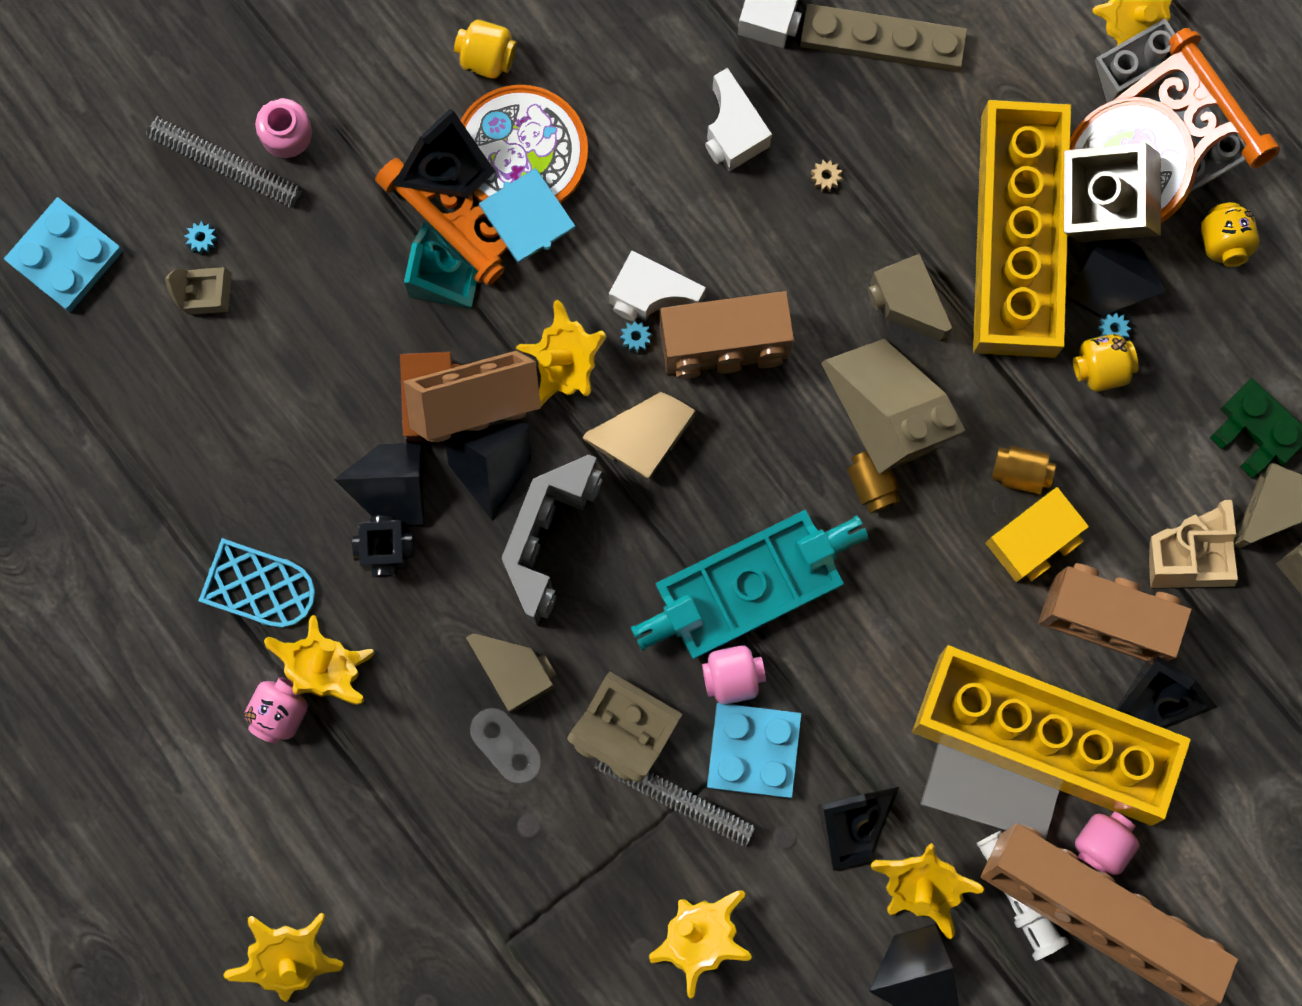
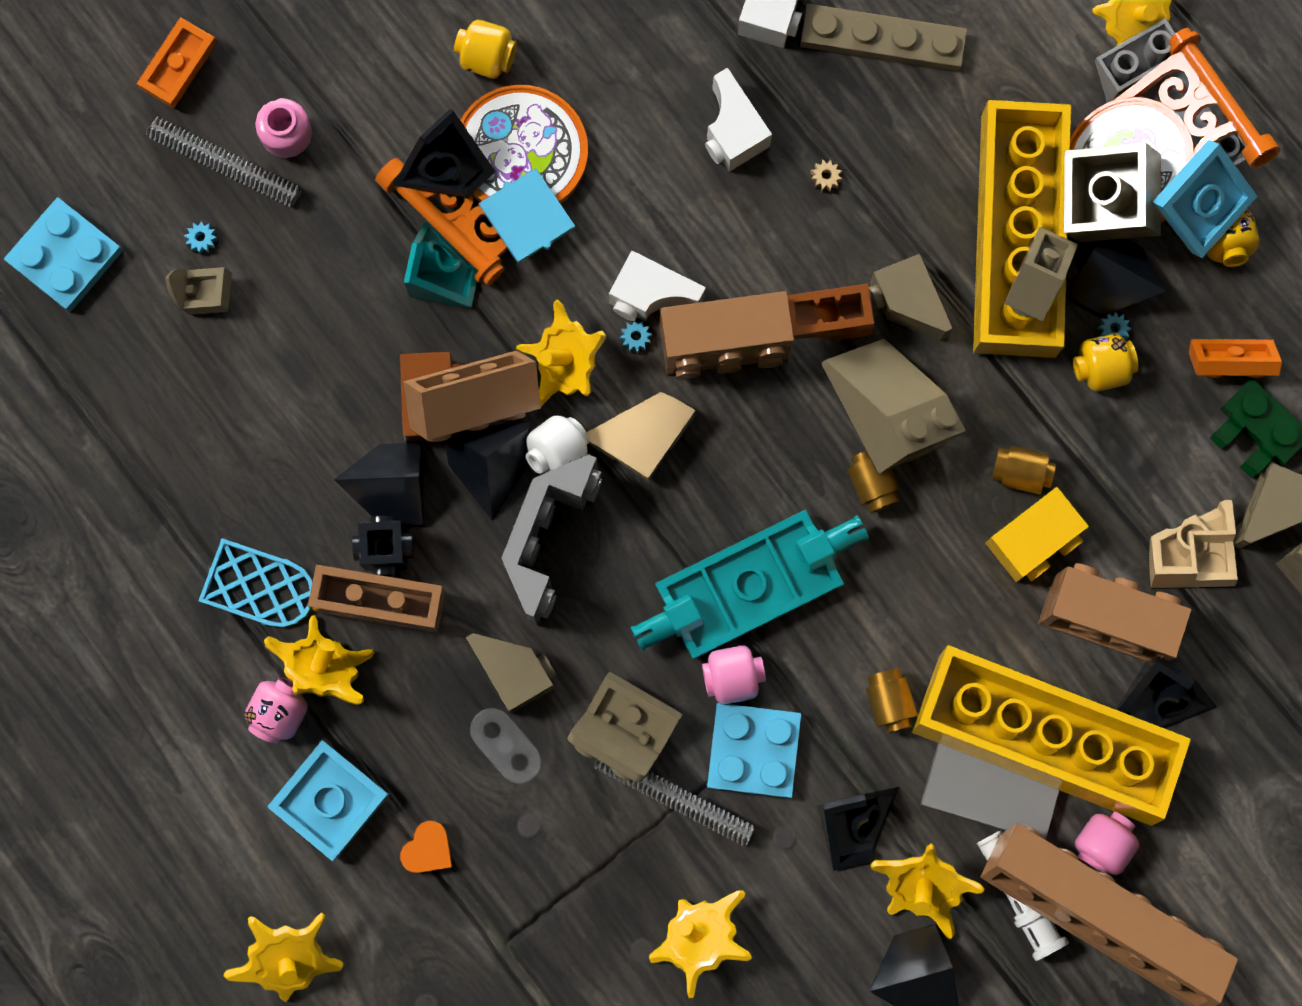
(177, 63): none -> orange plate
(328, 800): none -> medium azure plate
(377, 598): none -> medium nougat brick
(428, 850): none -> orange tile
(556, 444): none -> white head
(832, 313): none -> dark orange arch
(891, 700): none -> pearl gold brick
(1040, 274): none -> dark tan slope
(1205, 198): none -> medium azure plate
(1235, 357): none -> orange plate

